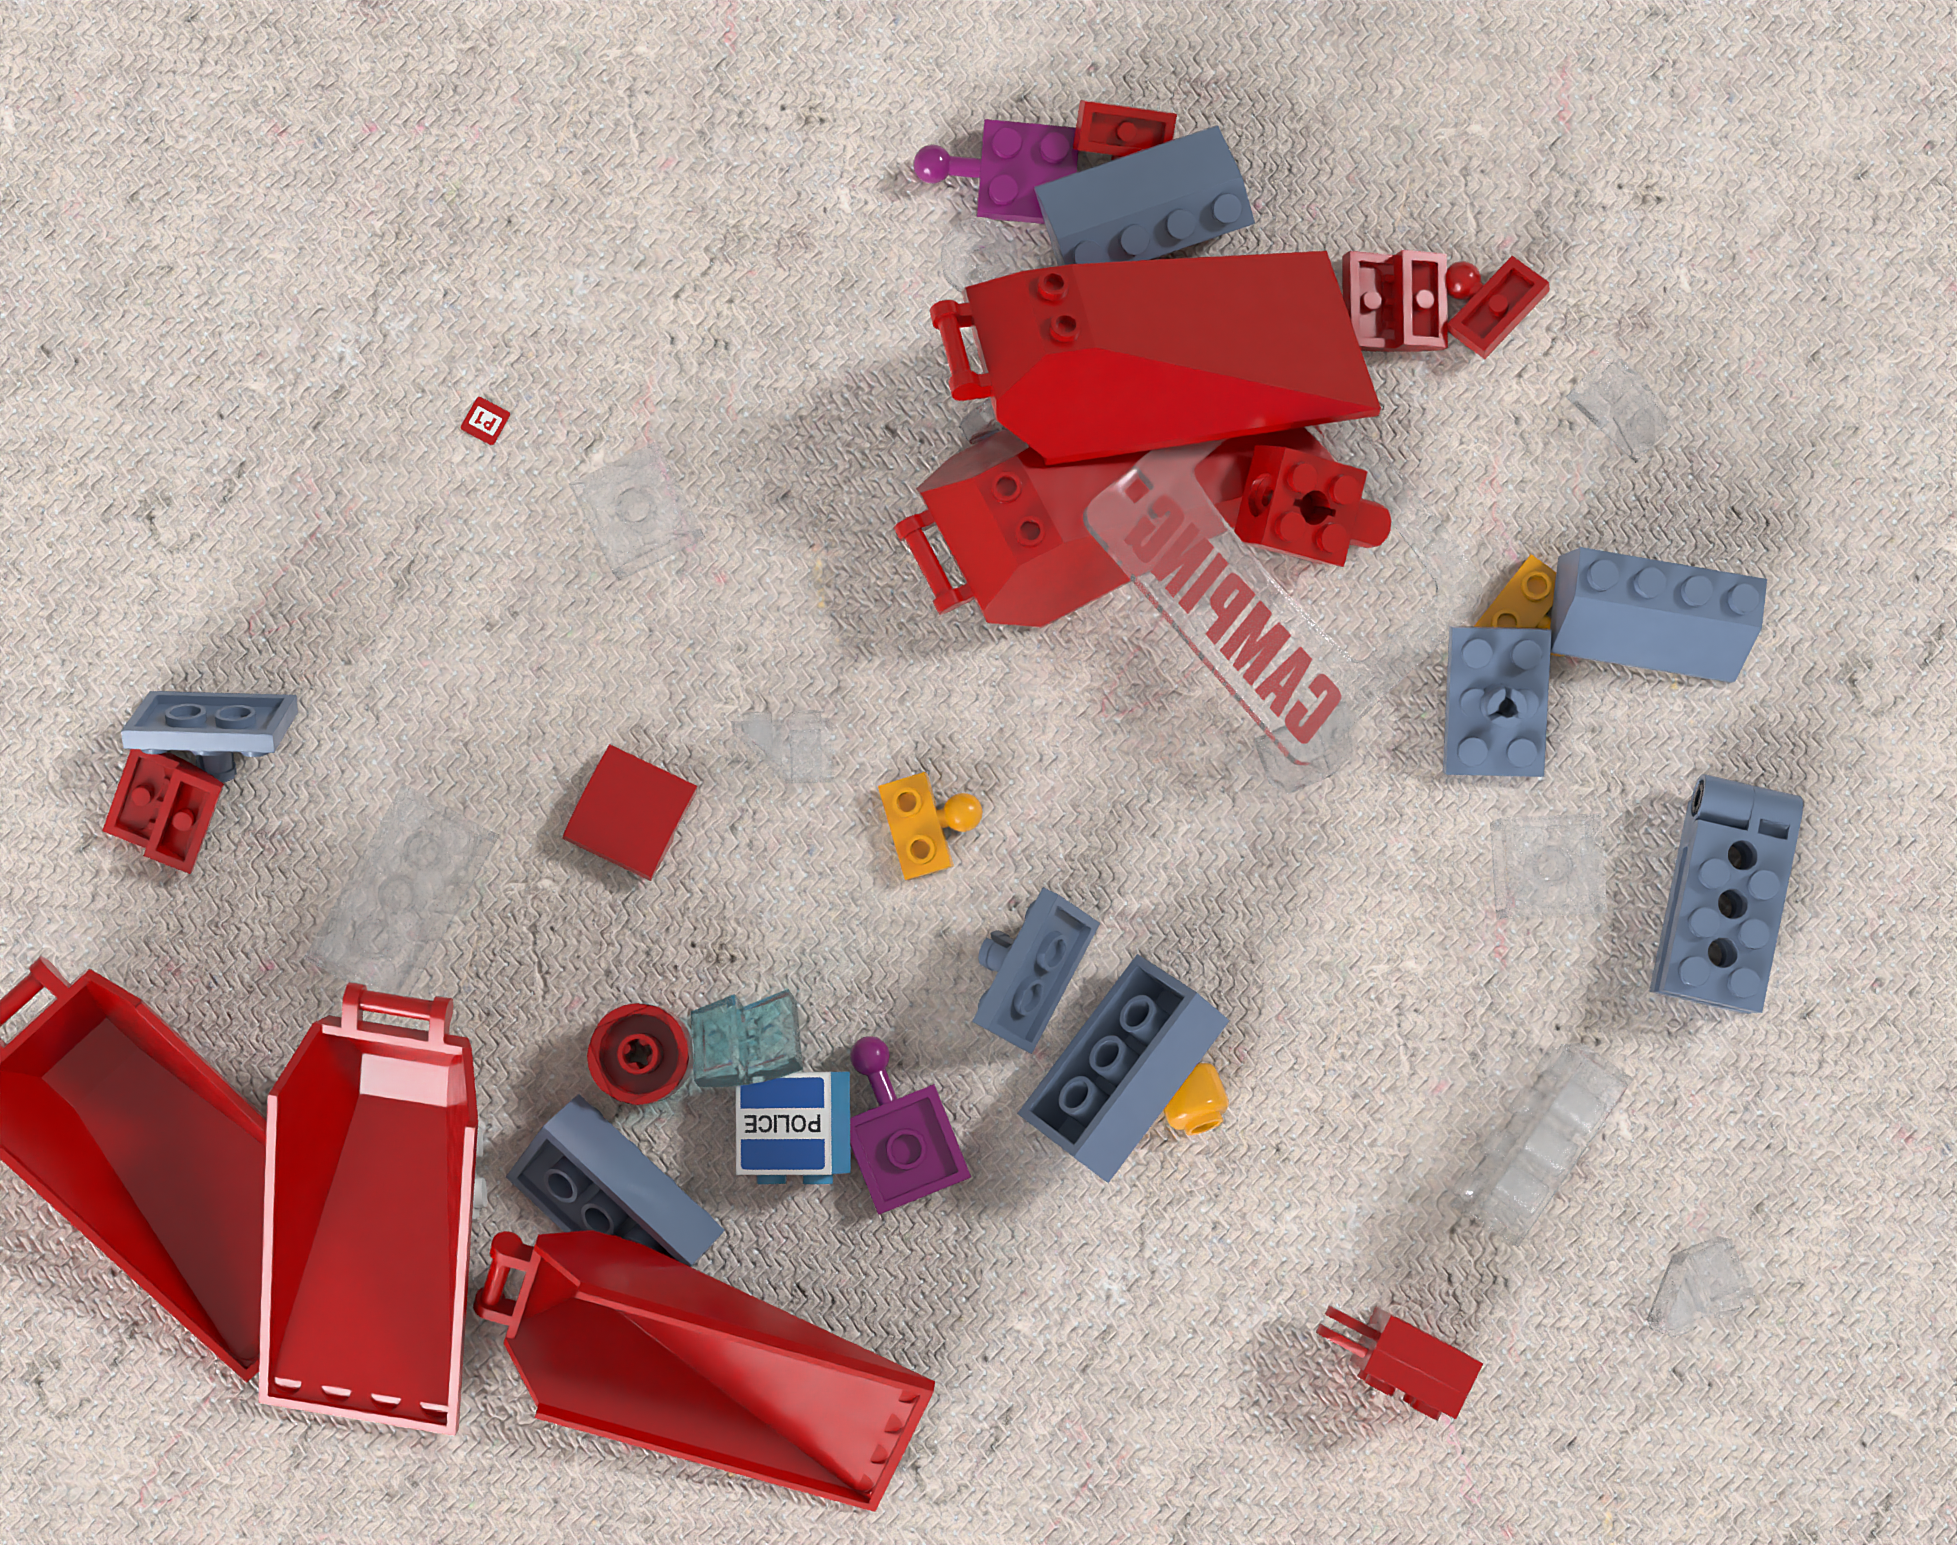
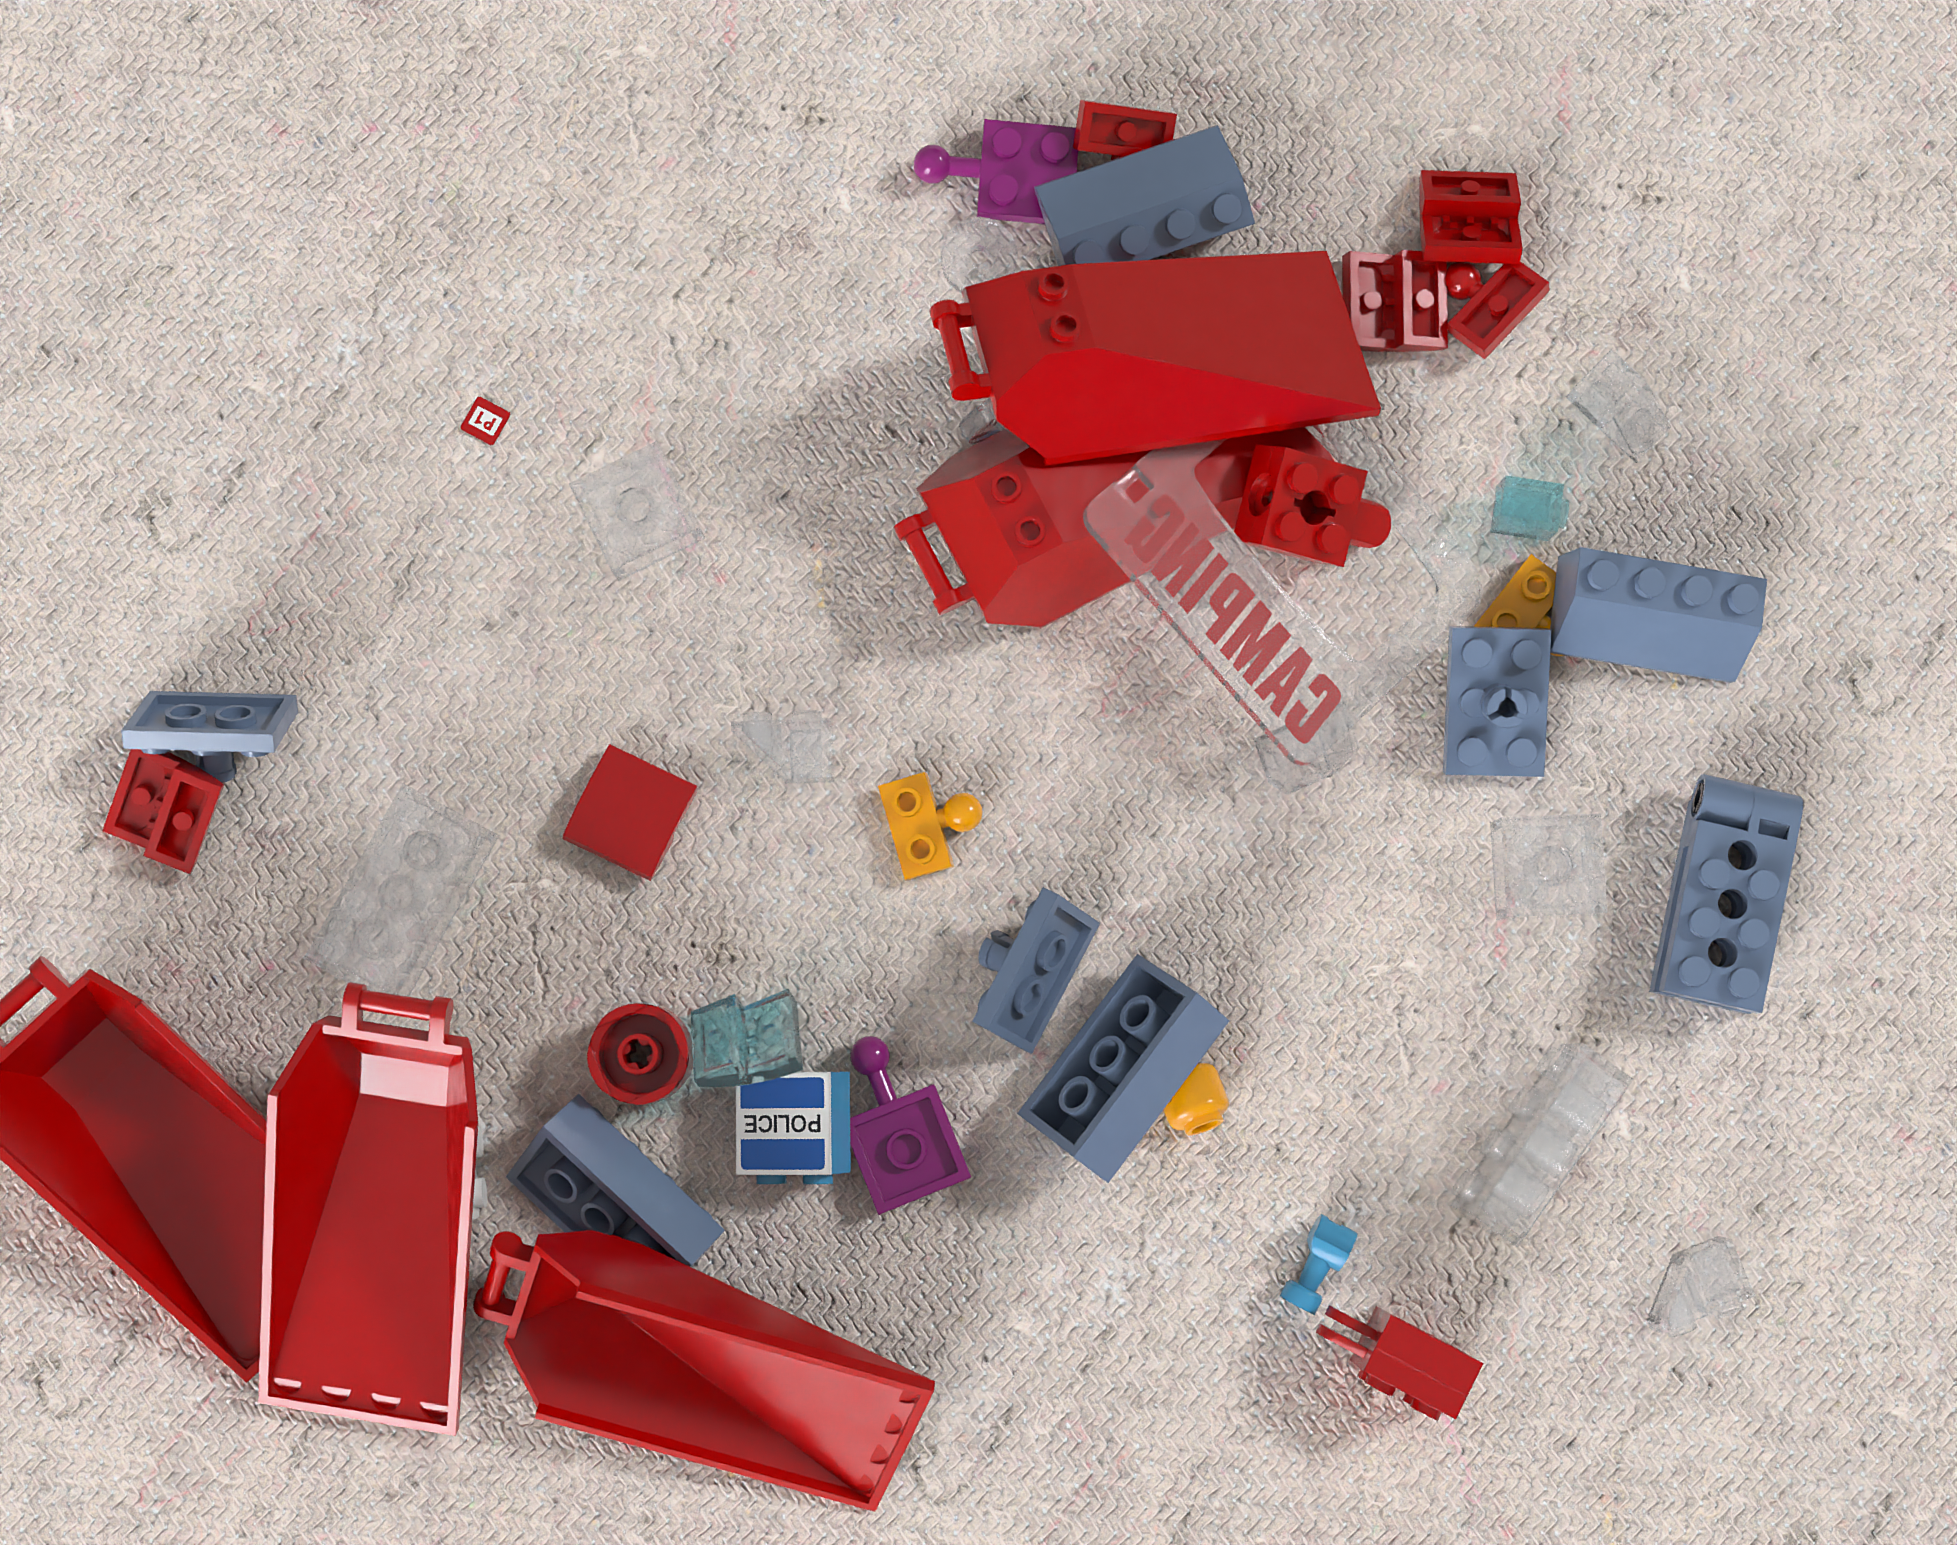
(1329, 1248): none -> dark azure leg
(1470, 217): none -> red slope
(1529, 508): none -> clear light blue brick

